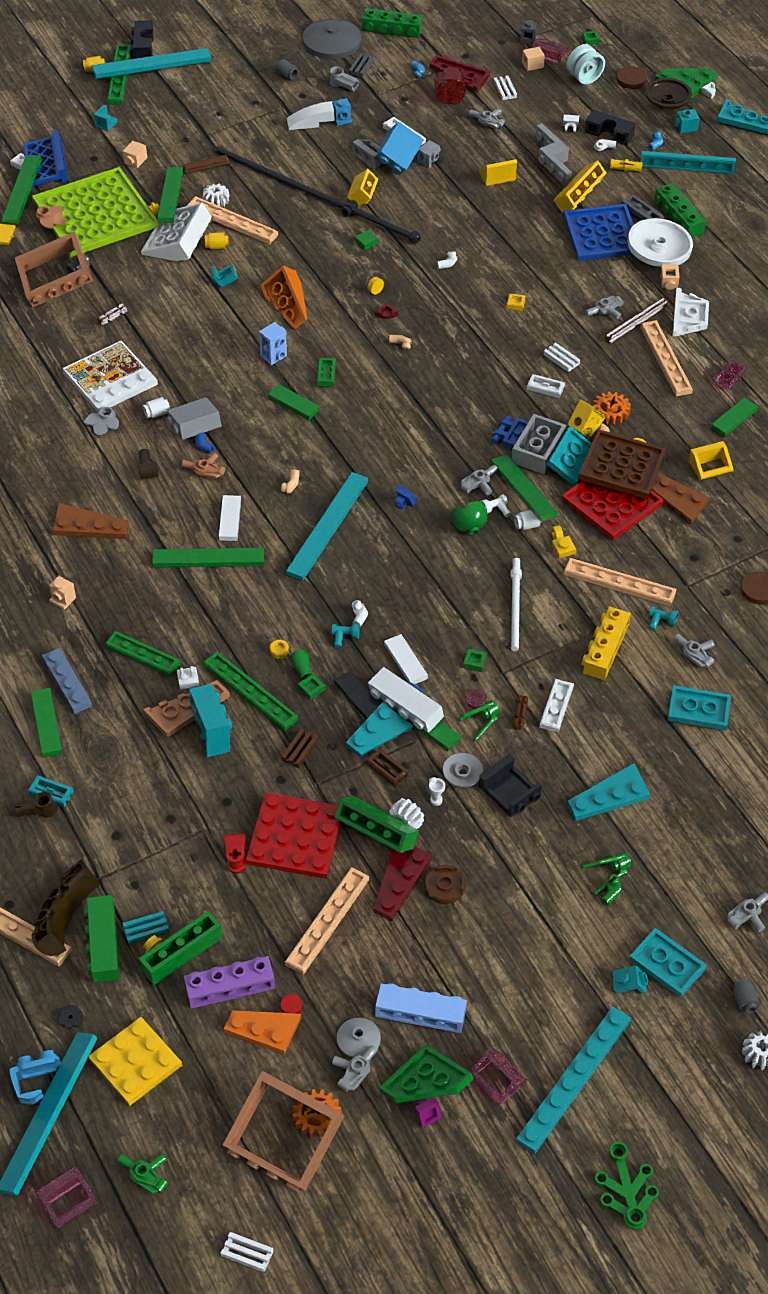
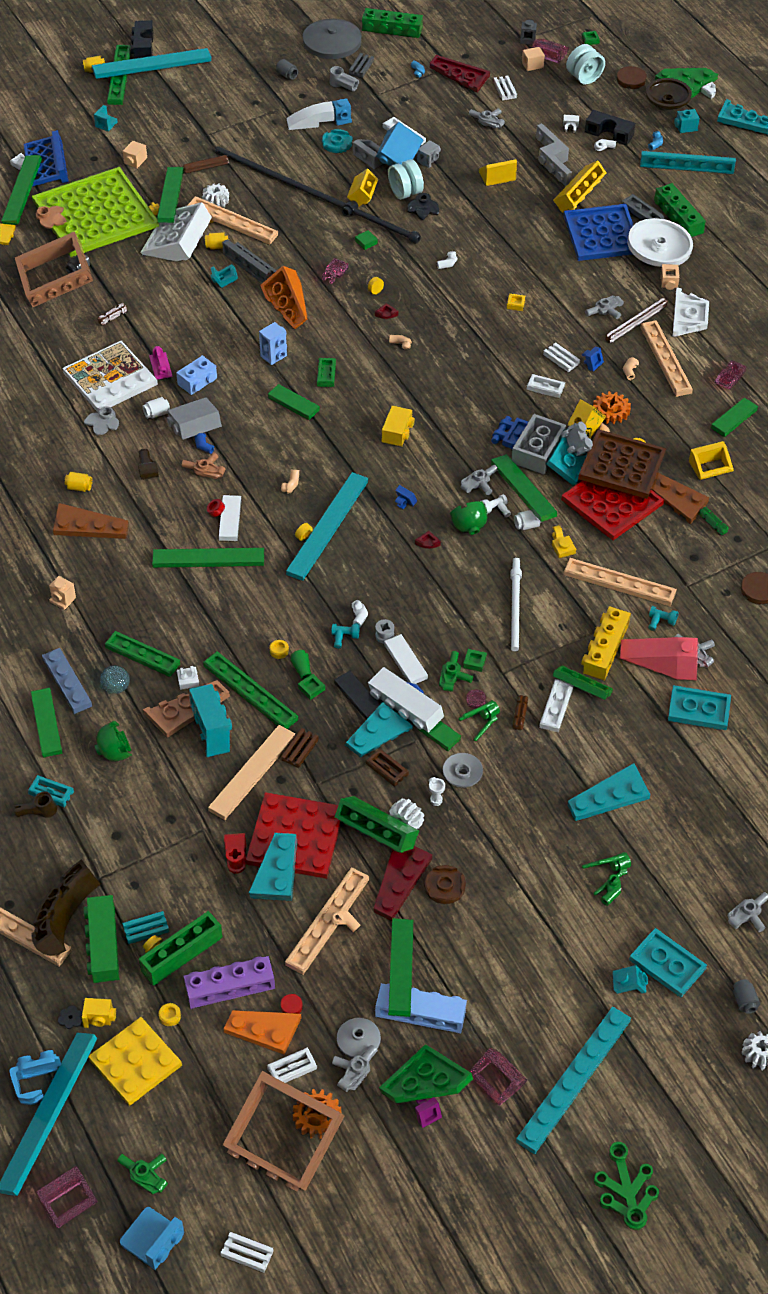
(78, 481): none -> yellow brick
(98, 1012): none -> yellow brick
(112, 743): none -> green cylinder
(114, 679): none -> clear light blue hair
(152, 1237): none -> dark azure bracket
(160, 364): none -> dark pink hinge
(169, 1014): none -> yellow tile
(196, 375): none -> light blue brick
(215, 507): none -> red tile
(247, 260): none -> dark grey fence
(251, 772): none -> light nougat tile
(277, 870): none -> teal wedge
(296, 1073): none -> white tile
(303, 532): none -> yellow tile
(335, 269): none -> clear pink plate
(337, 141): none -> teal tile
(345, 918): none -> light nougat arm
(388, 632): none -> light grey wheel
(397, 426): none -> yellow brick
(401, 968): none -> green tile
(405, 179): none -> light aqua wheel
(423, 207): none -> black plate
(428, 541): none -> dark red tile
(450, 86): clear red brick -> none
(451, 672): none -> green piece
(509, 786): black panel -> none
(577, 439): none -> light grey piece
(582, 682): none -> green tile
(593, 358): none -> blue tile
(626, 165): yellow pin -> none
(629, 365): none -> light nougat arm
(669, 656): none -> coral wedge
(714, 521): none -> green axle

